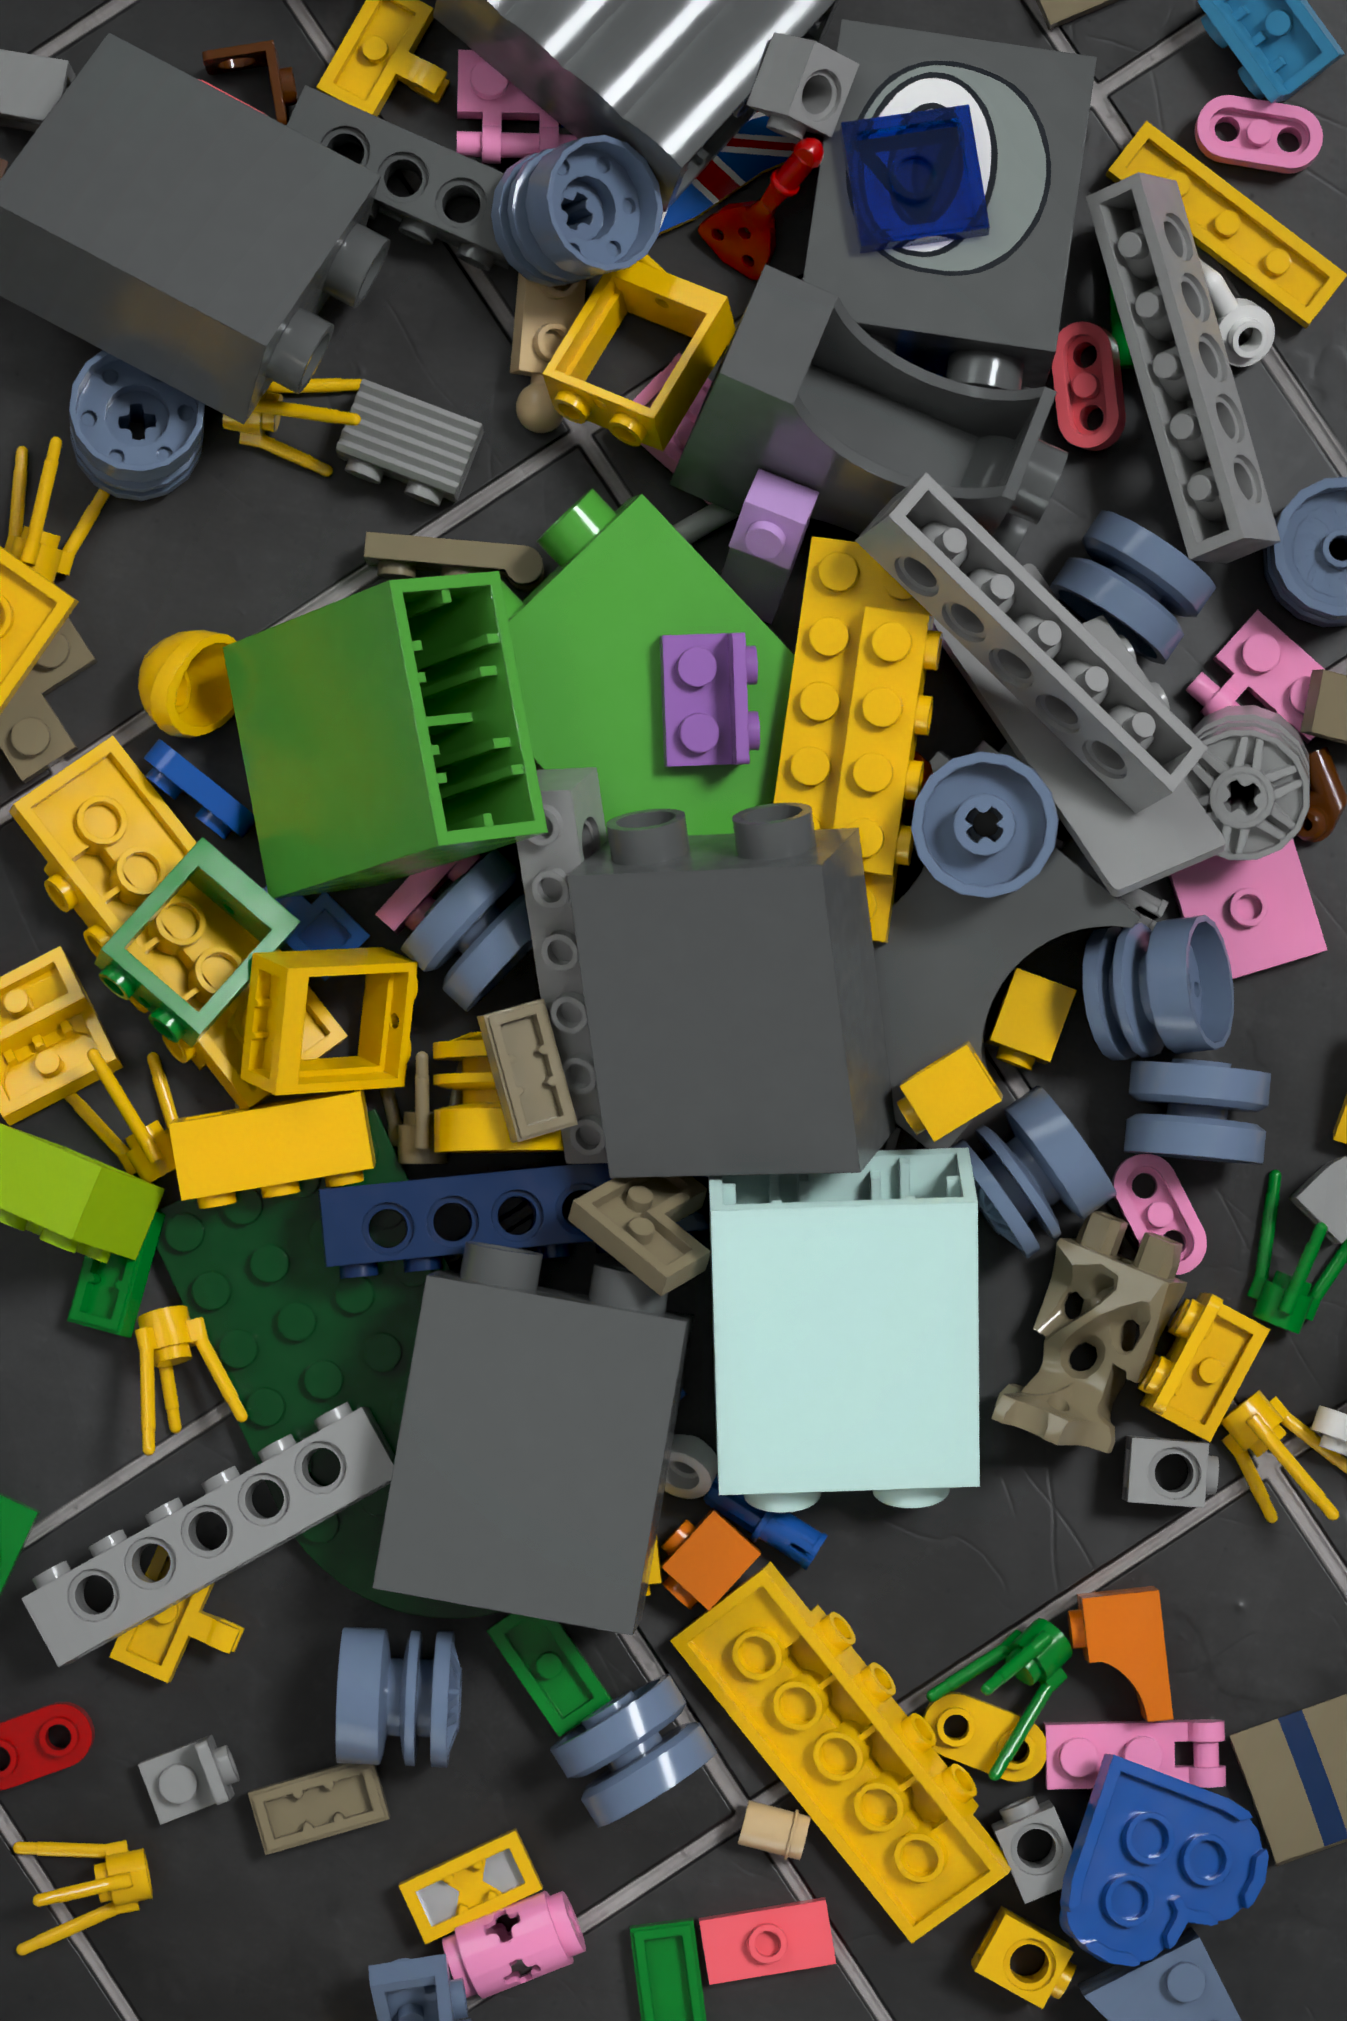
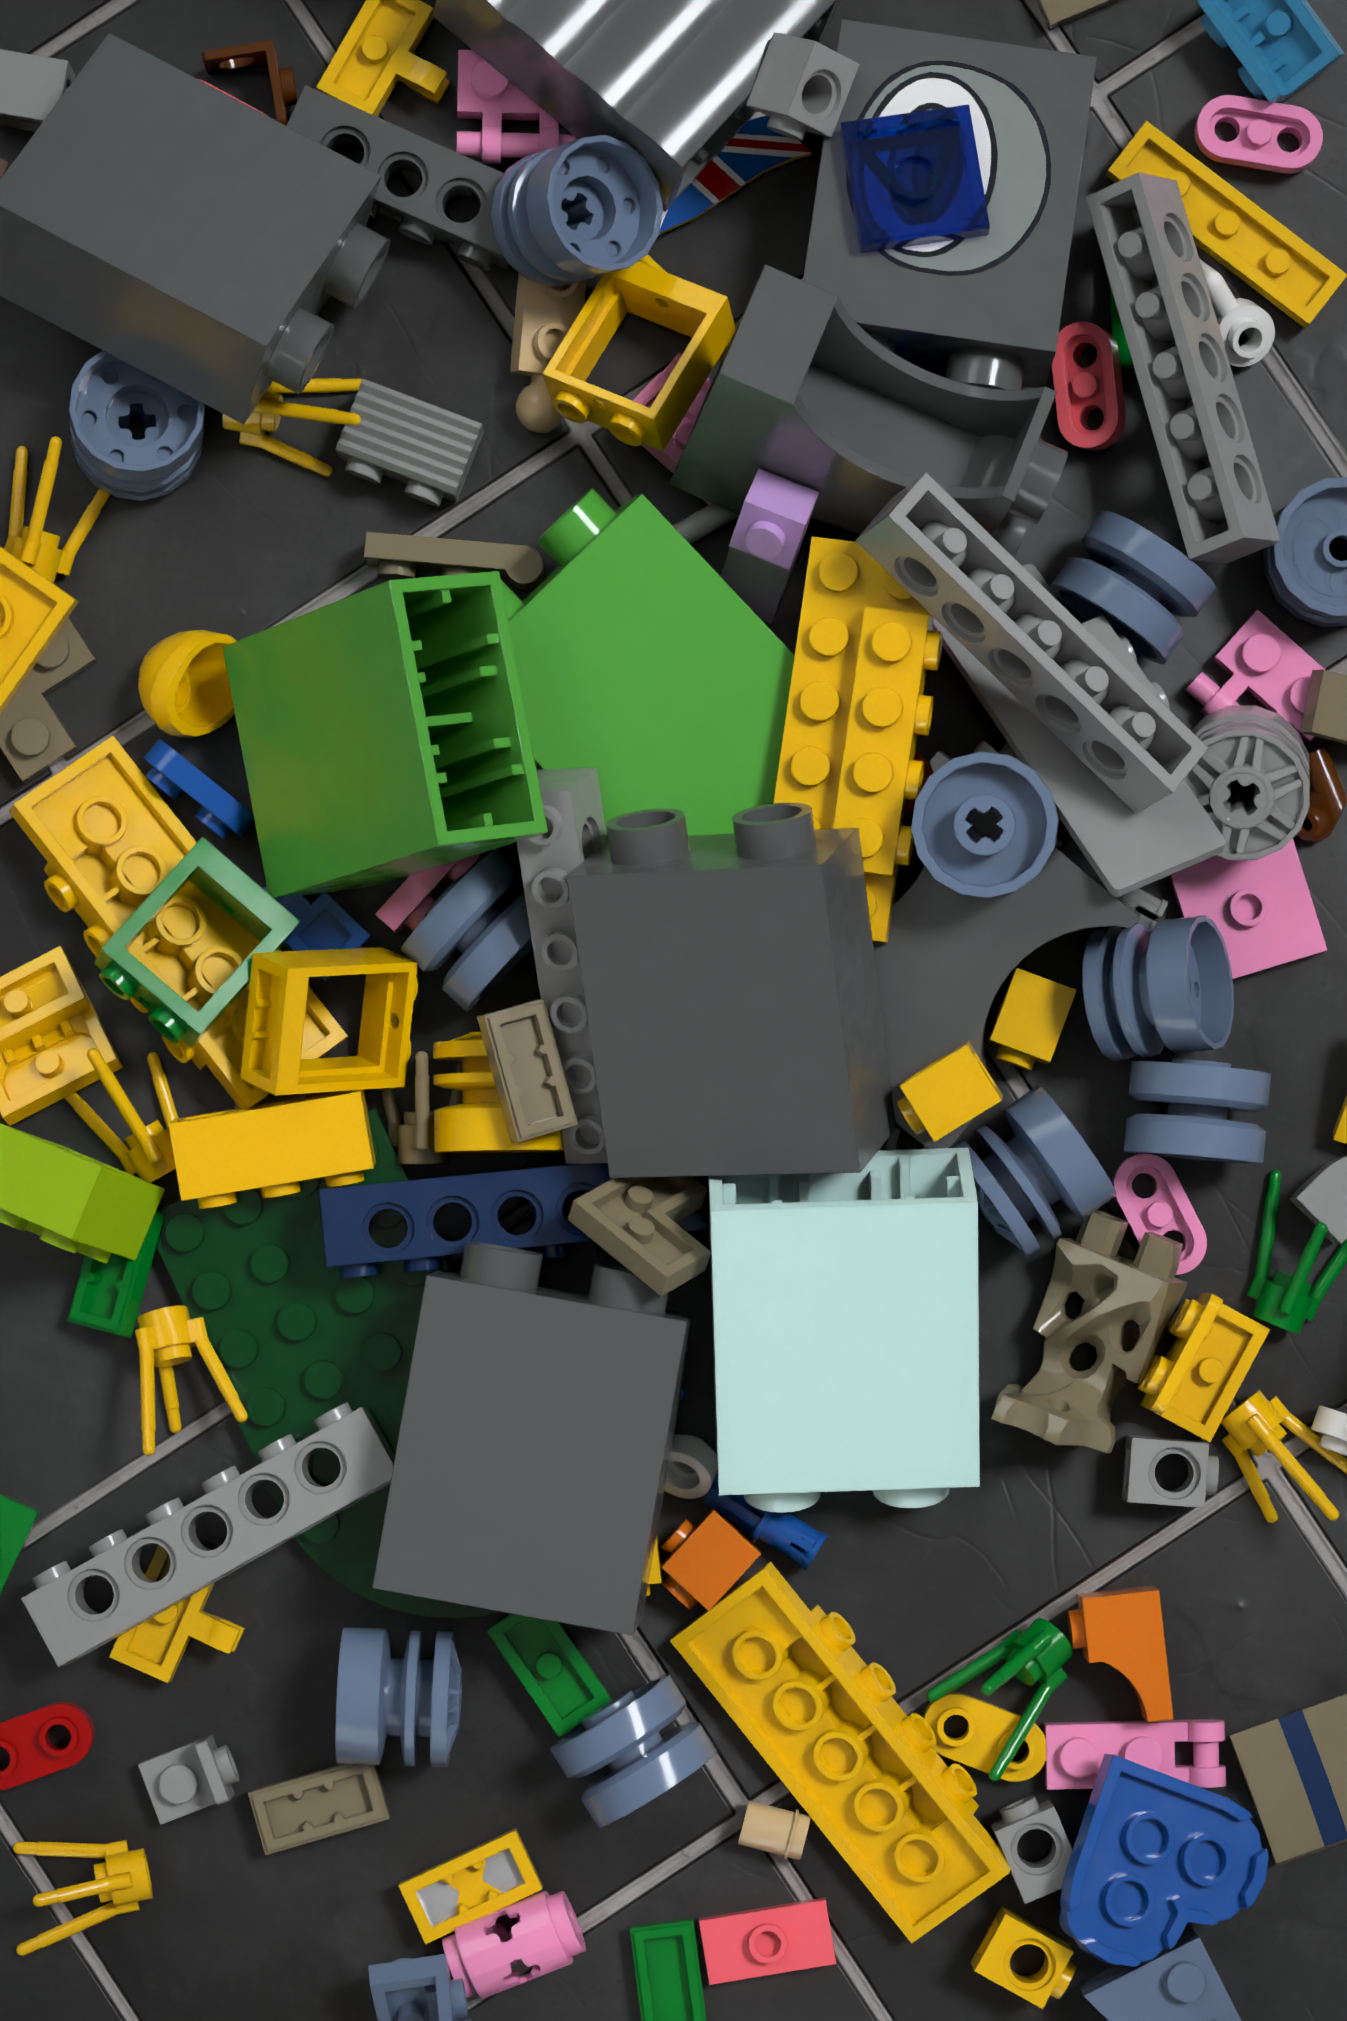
(708, 699): medium lavender bracket -> none
(759, 215): red piece -> none

